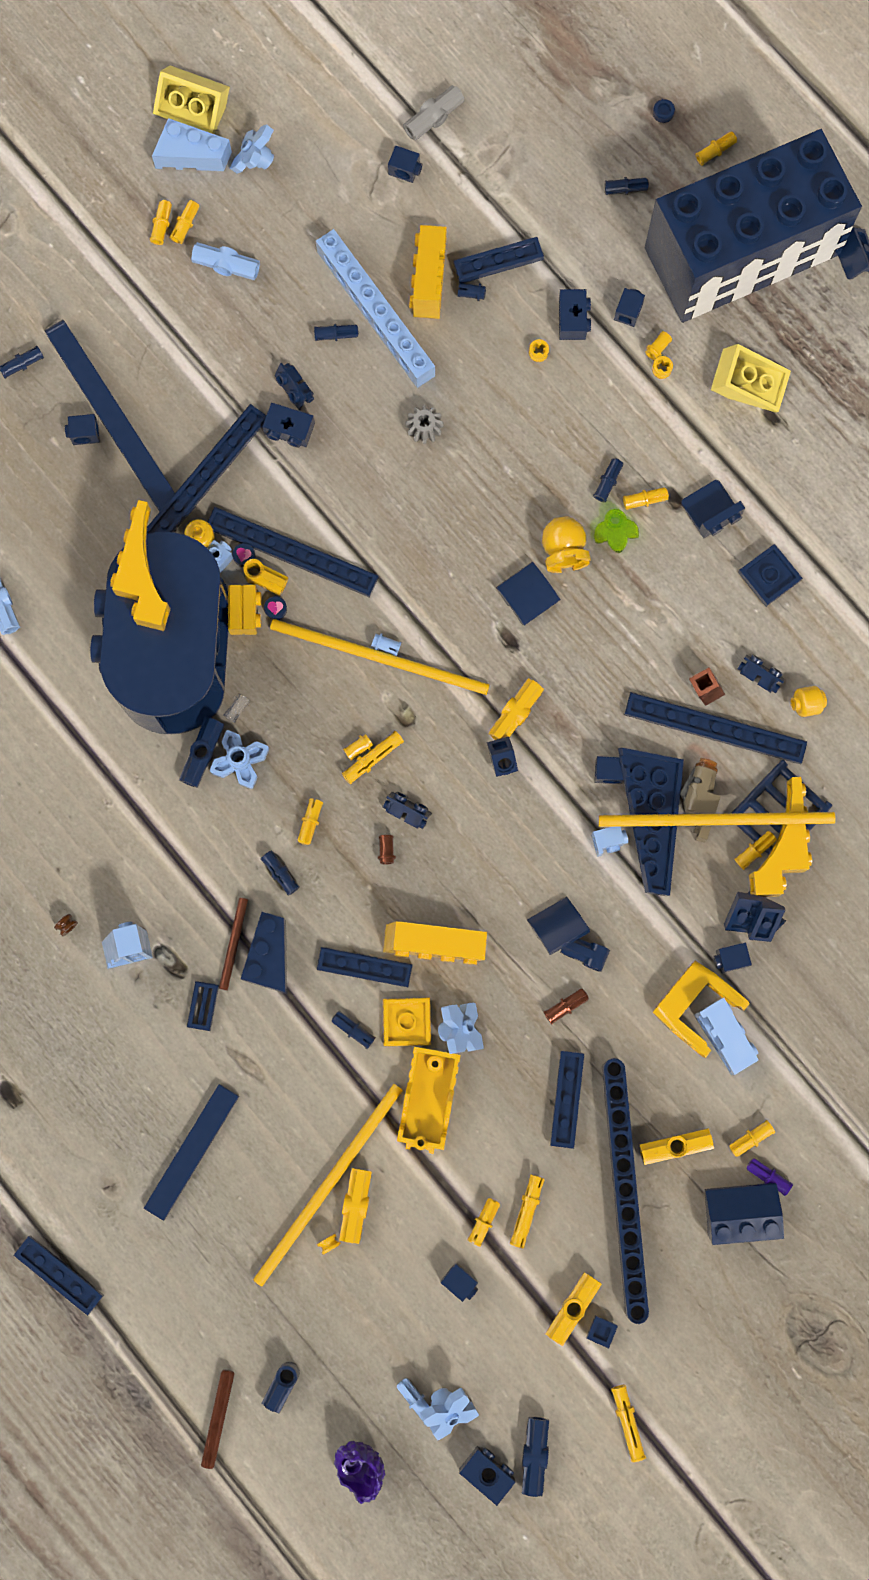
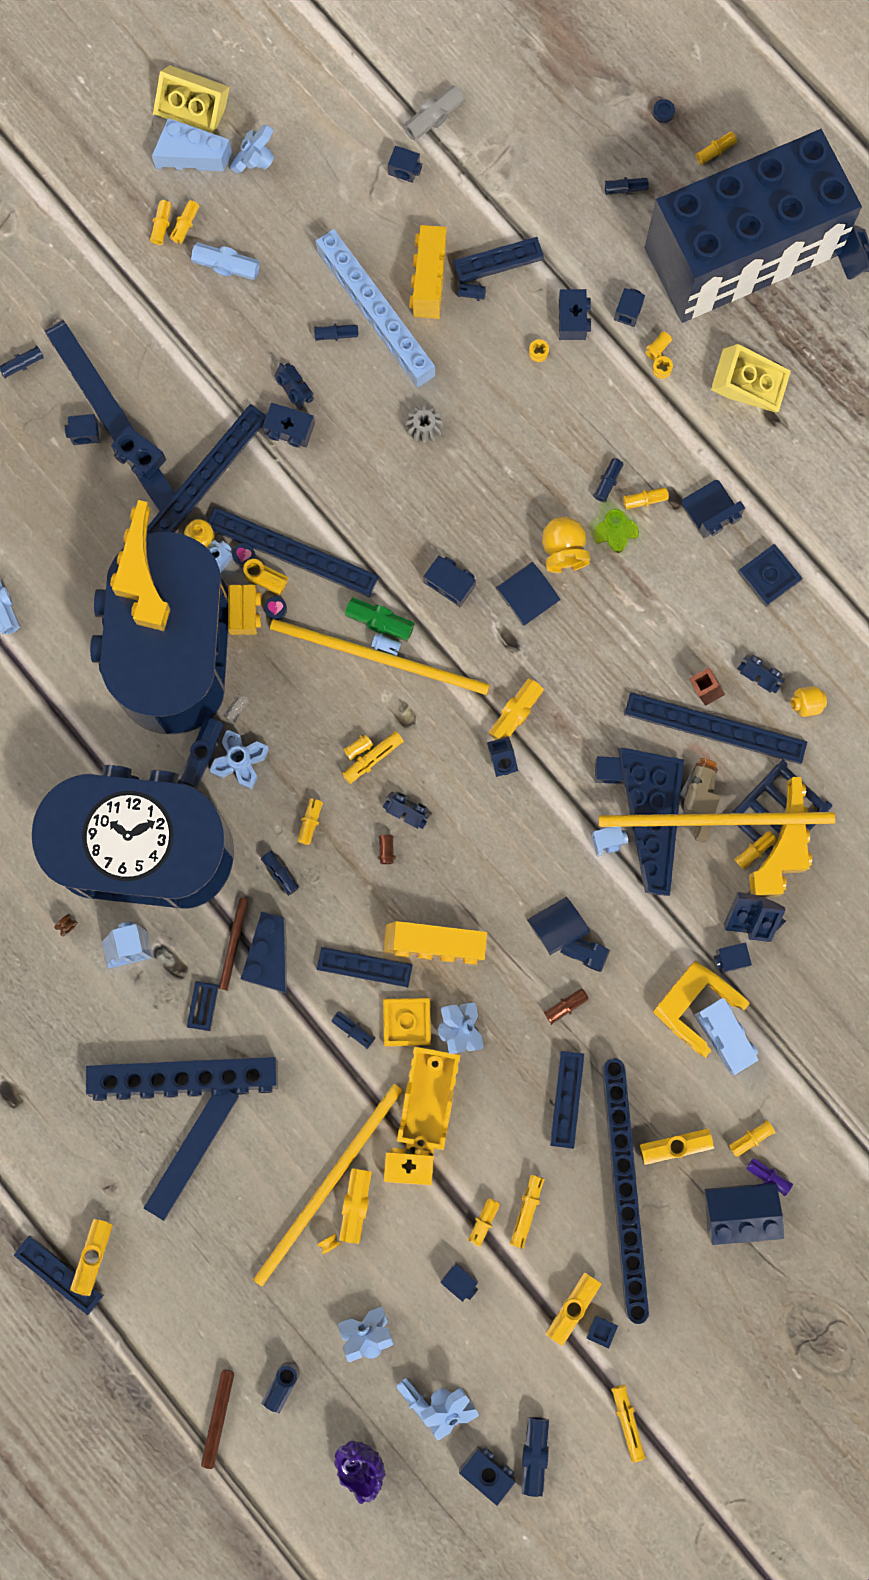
(87, 1272): none -> yellow piece
(99, 1074): none -> dark blue brick
(133, 839): none -> dark blue brick
(141, 450): none -> dark blue brick
(366, 1337): none -> light blue plant
(379, 619): none -> green piece
(397, 1174): none -> yellow brick
(449, 580): none -> dark blue brick

